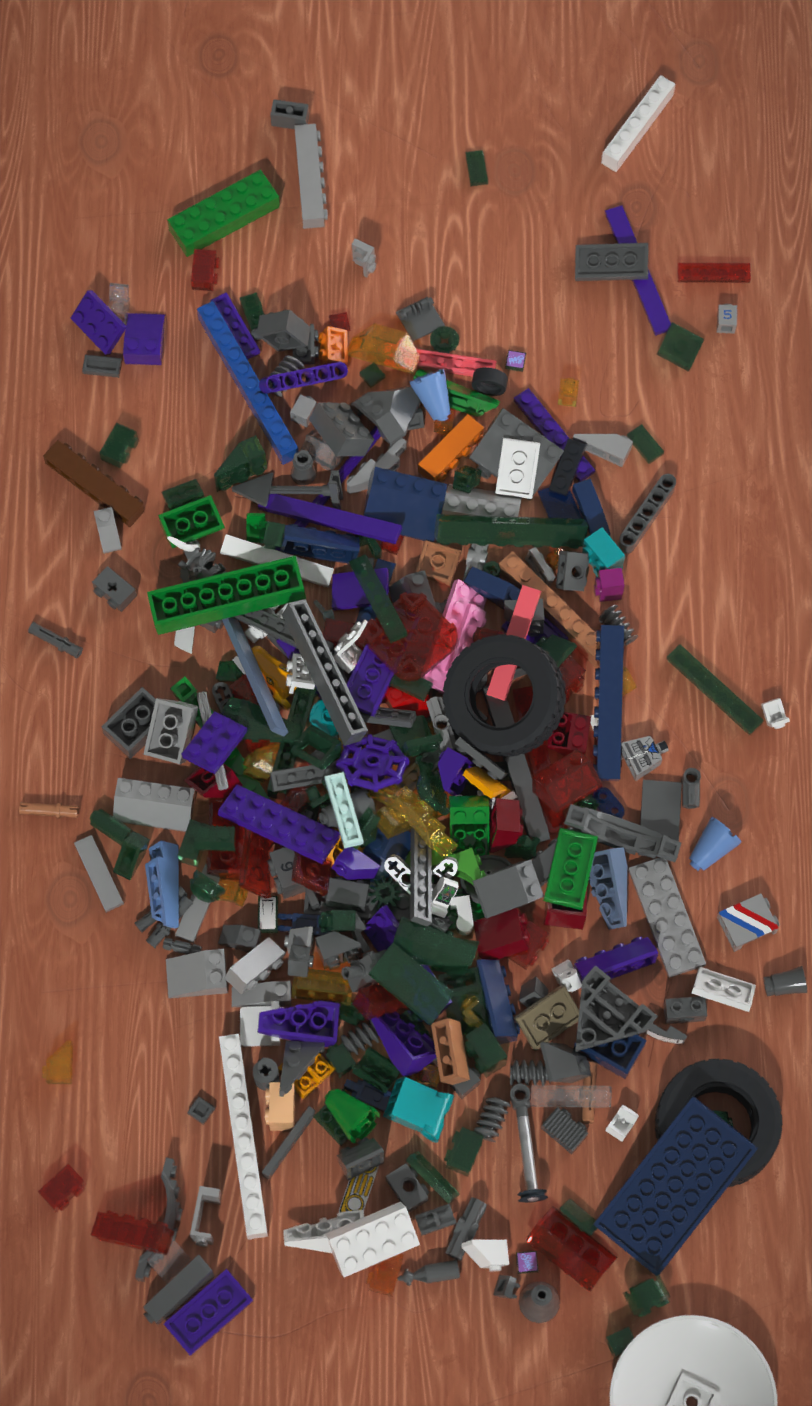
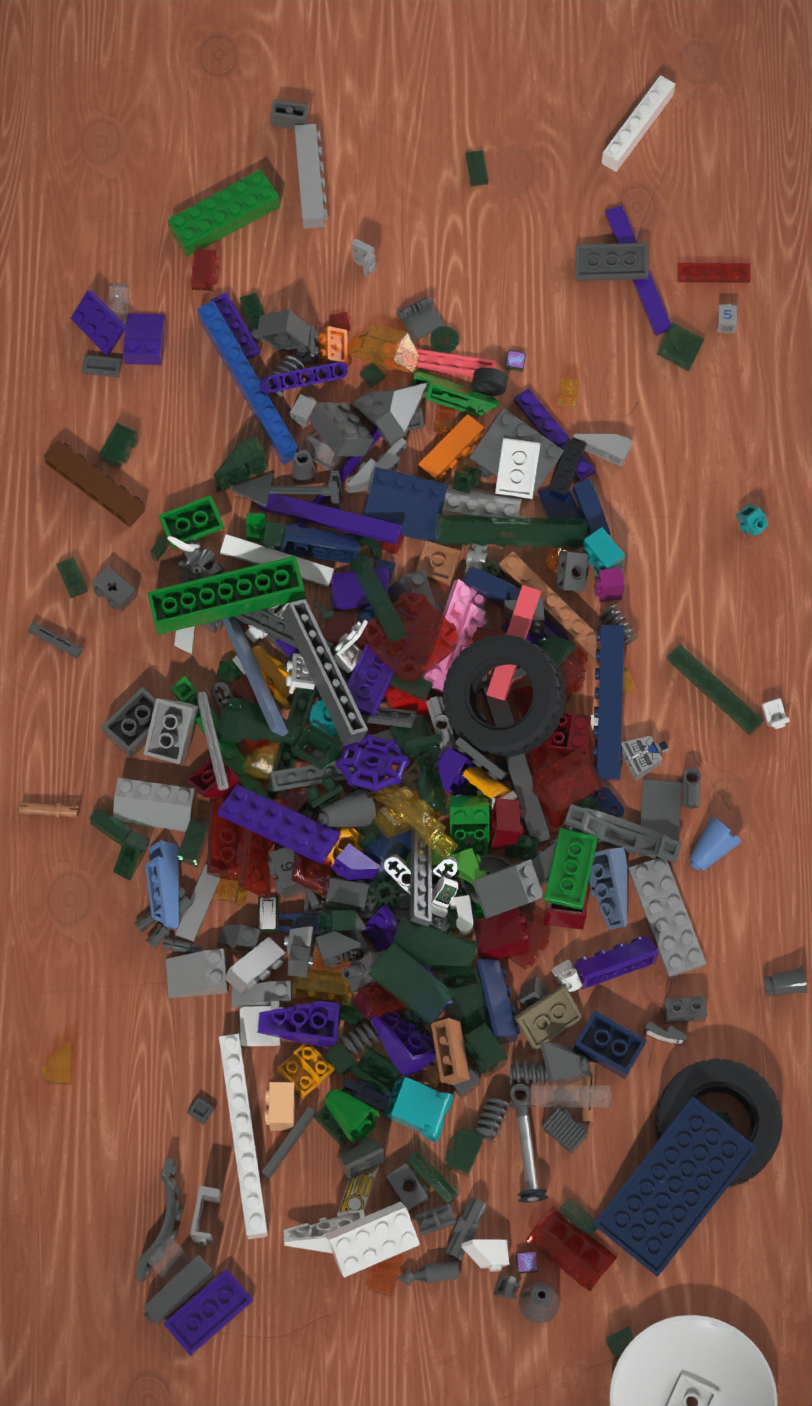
(62, 1188): clear red brick -> none
(72, 577): none -> clear green plate
(98, 873): light grey tile -> none
(107, 530): light grey slope -> none
(132, 1233): clear red brick -> none
(159, 549): none -> clear green tile
(182, 494): clear green bracket -> none
(205, 888): clear green hat -> none
(214, 742): dark purple plate -> none
(215, 838): clear green brick -> none
(264, 1066): dark grey piece -> none
(296, 1060): dark grey wing -> none
(343, 810): light aqua tile -> none
(367, 823): clear green plate -> none
(433, 394): medium blue cone -> none
(471, 1018): clear yellow bracket -> none
(539, 566): light grey plate -> none
(608, 1013): dark grey wedge -> none
(622, 1123): white bracket -> none
(645, 444): clear green tile -> none
(646, 1295): clear green brick -> none
(648, 505): dark grey beam -> none
(724, 989): white tile -> none
(747, 921): panel -> none
(752, 520): none -> teal brick

